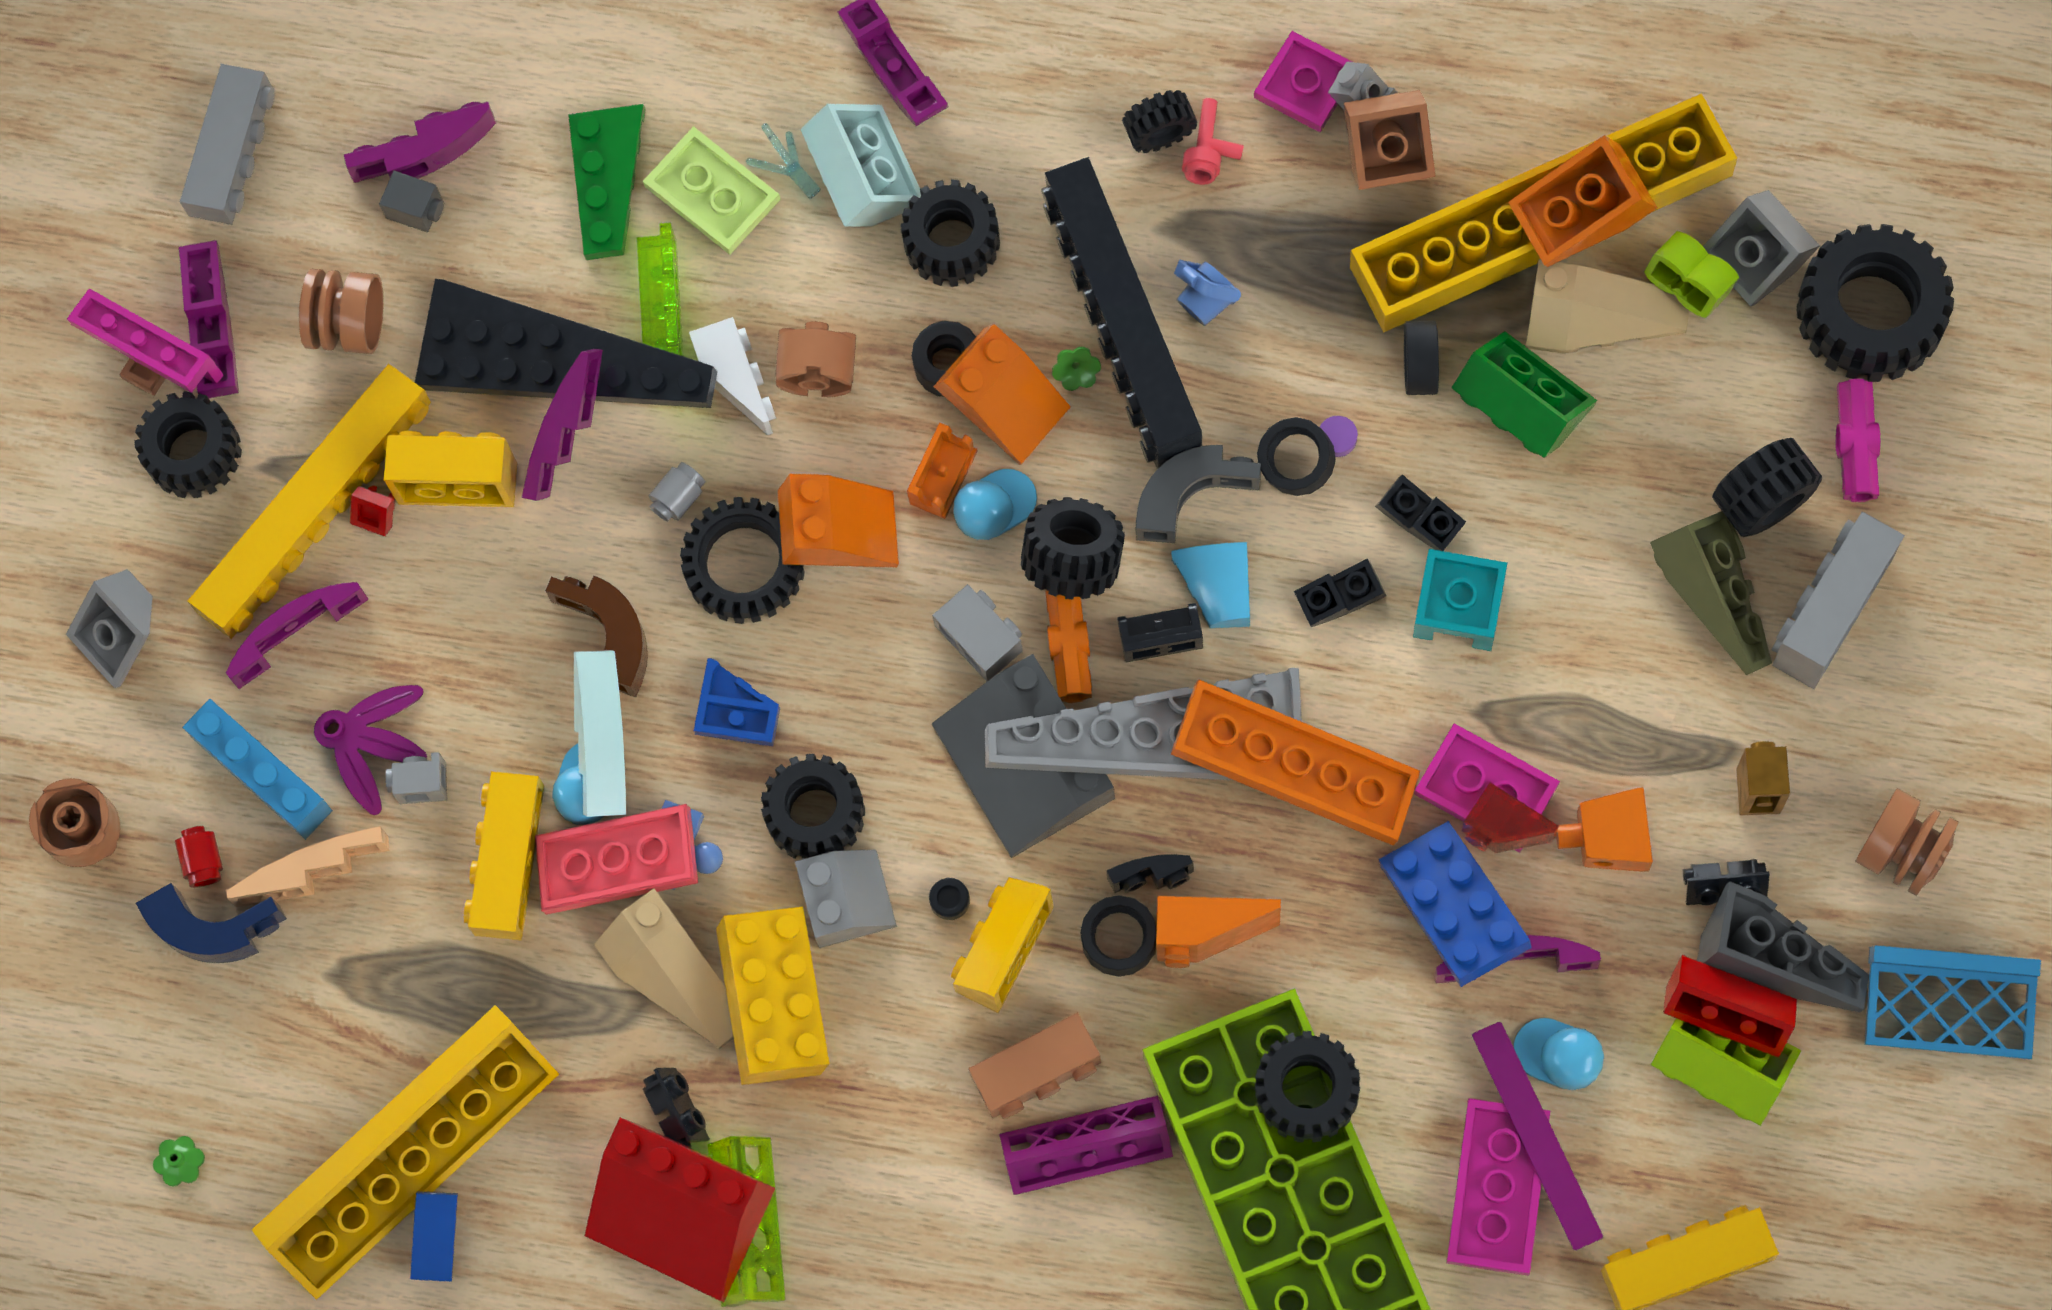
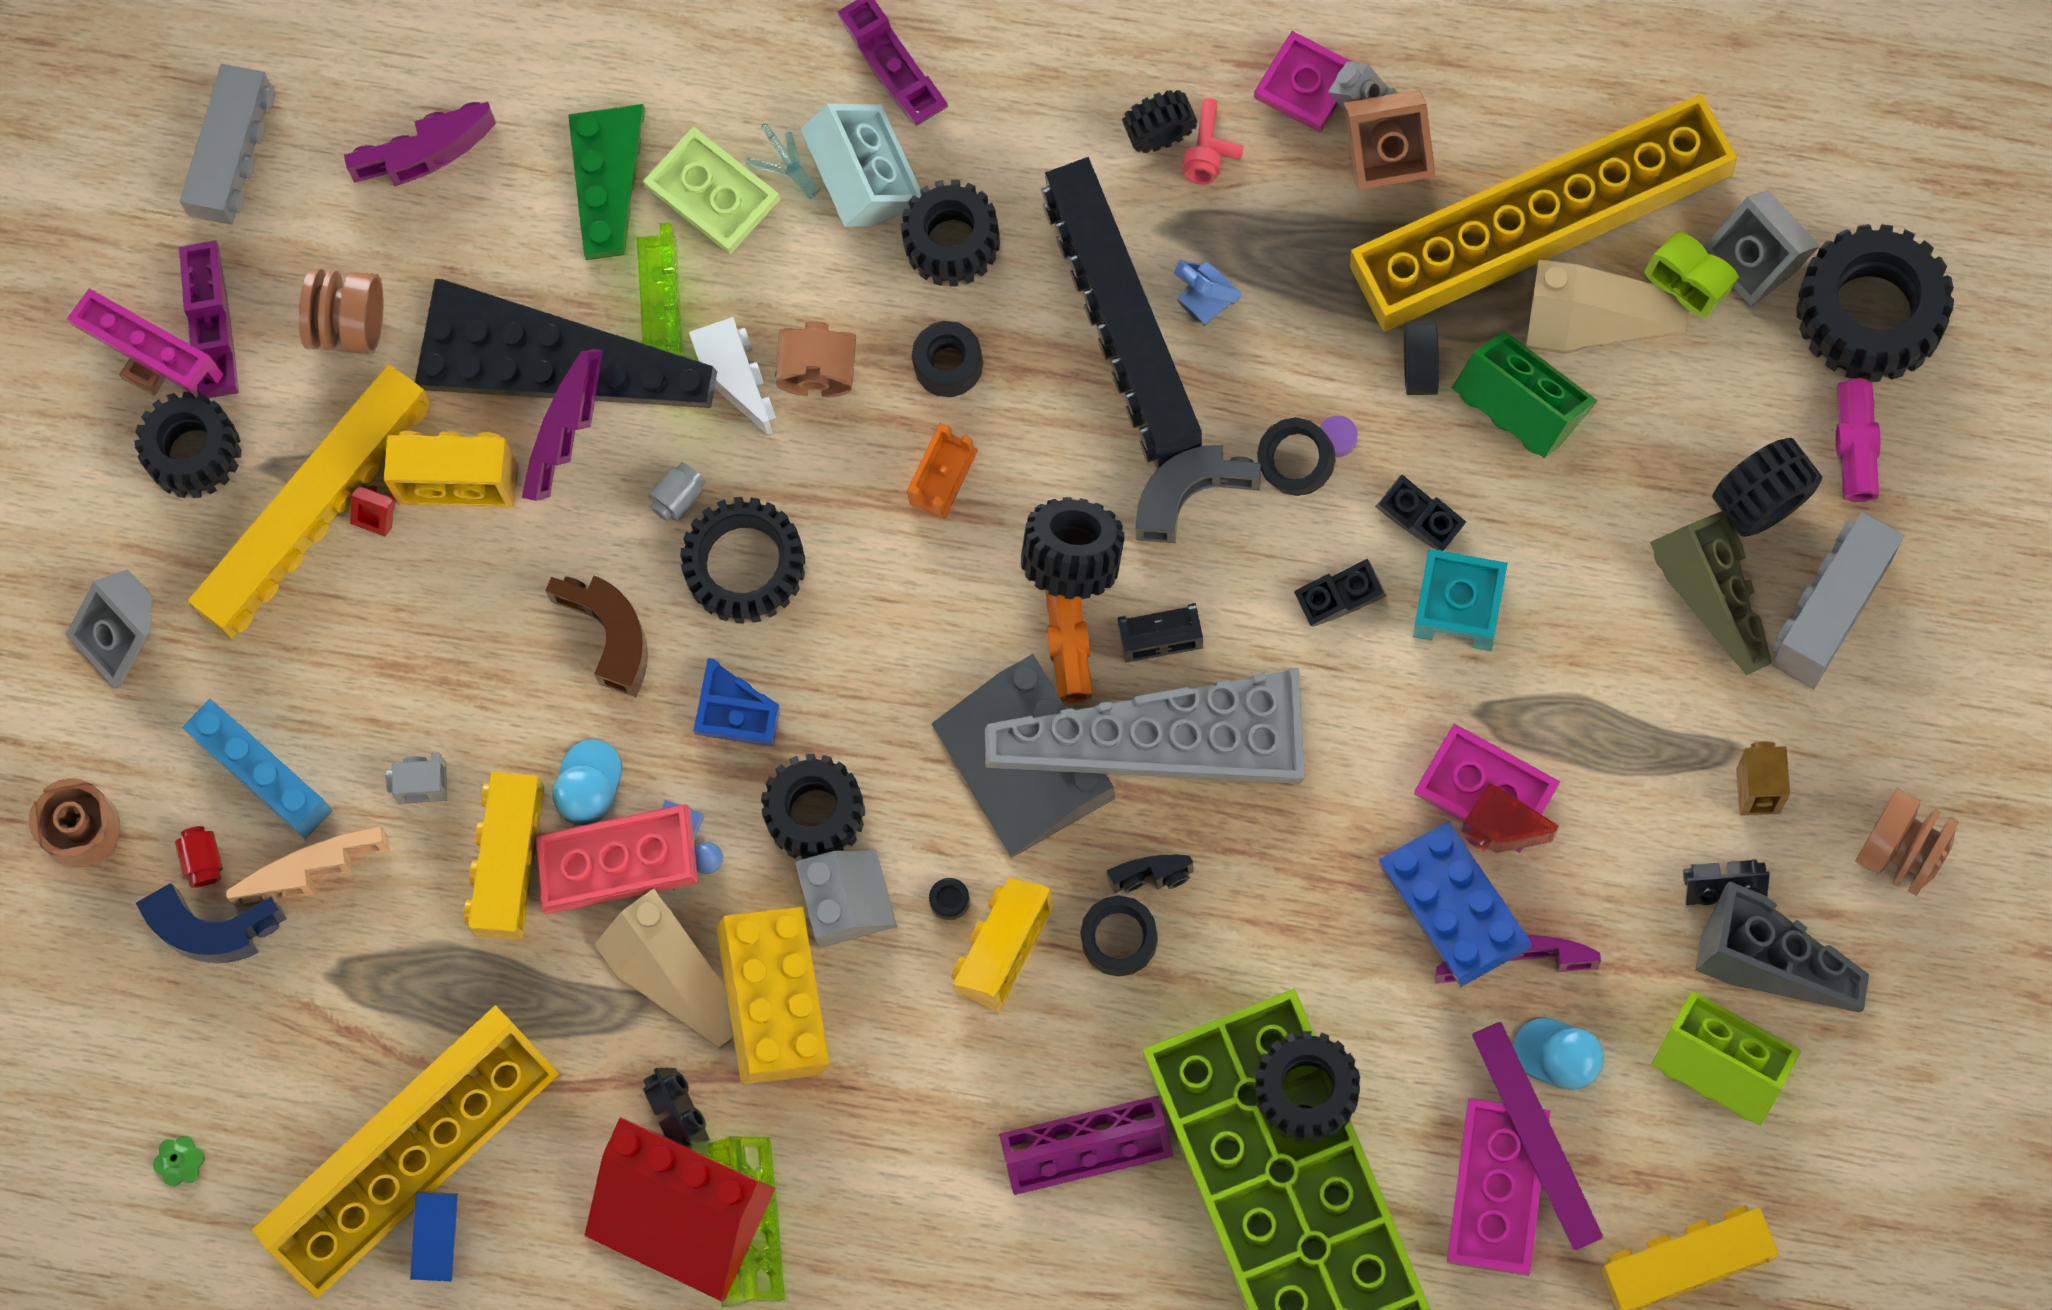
(249, 658): magenta slope -> none
(356, 735): magenta plant -> none
(411, 202): dark grey brick -> none
(599, 733): light aqua slope -> none
(836, 522): orange slope -> none
(978, 631): light grey brick -> none
(994, 504): medium azure cap -> none
(1003, 393): orange slope -> none
(1035, 1067): nougat brick -> none
(1076, 368): bright green plant -> none
(1204, 926): orange slope -> none
(1217, 581): medium azure slope -> none
(1295, 762): orange plate -> none
(1582, 202): orange slope -> none
(1611, 832): orange torso -> none
(1730, 1006): red brick -> none
(1958, 966): dark azure fence -> none

